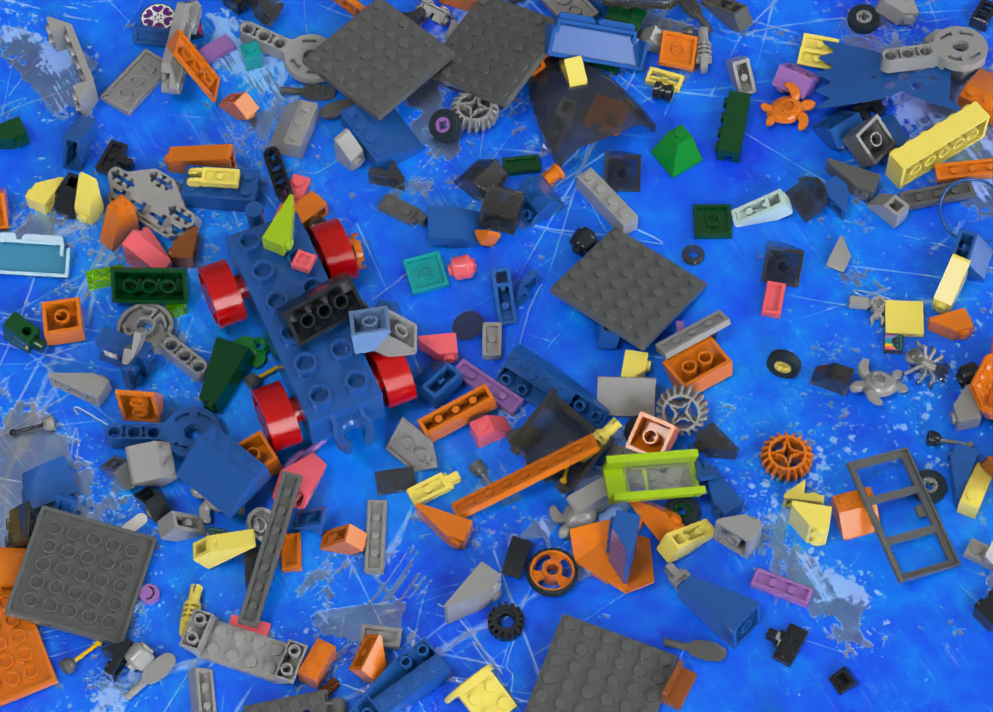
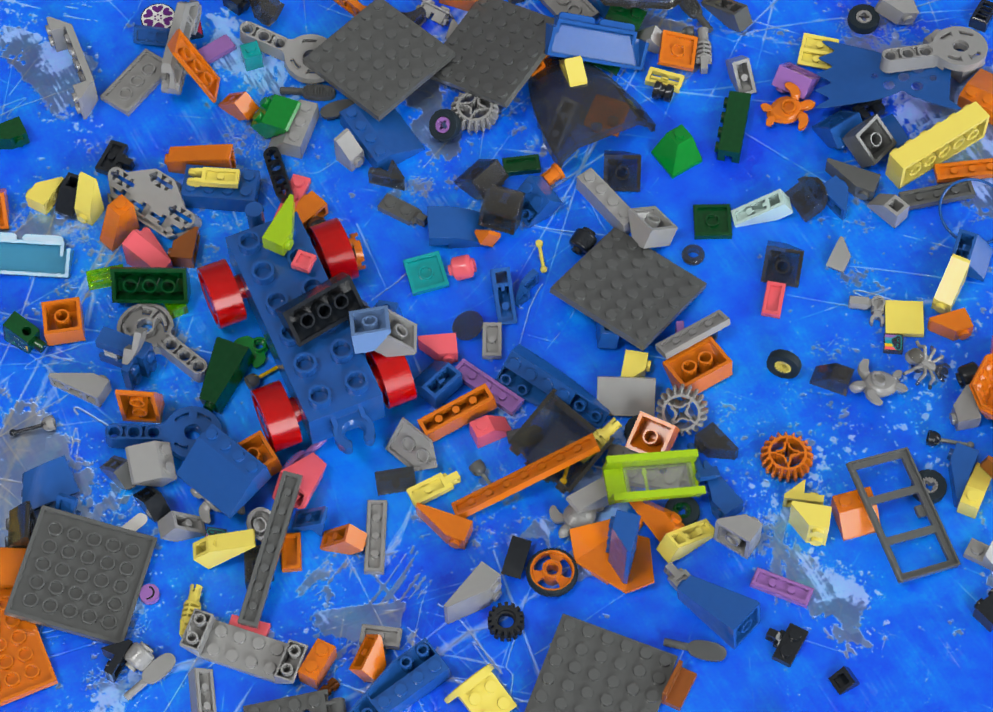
(69, 664): dark grey hinge -> none
(78, 142): blue slope -> none
(274, 115): none -> green slope
(539, 244): none -> light yellow hinge
(651, 227): none -> light grey slope

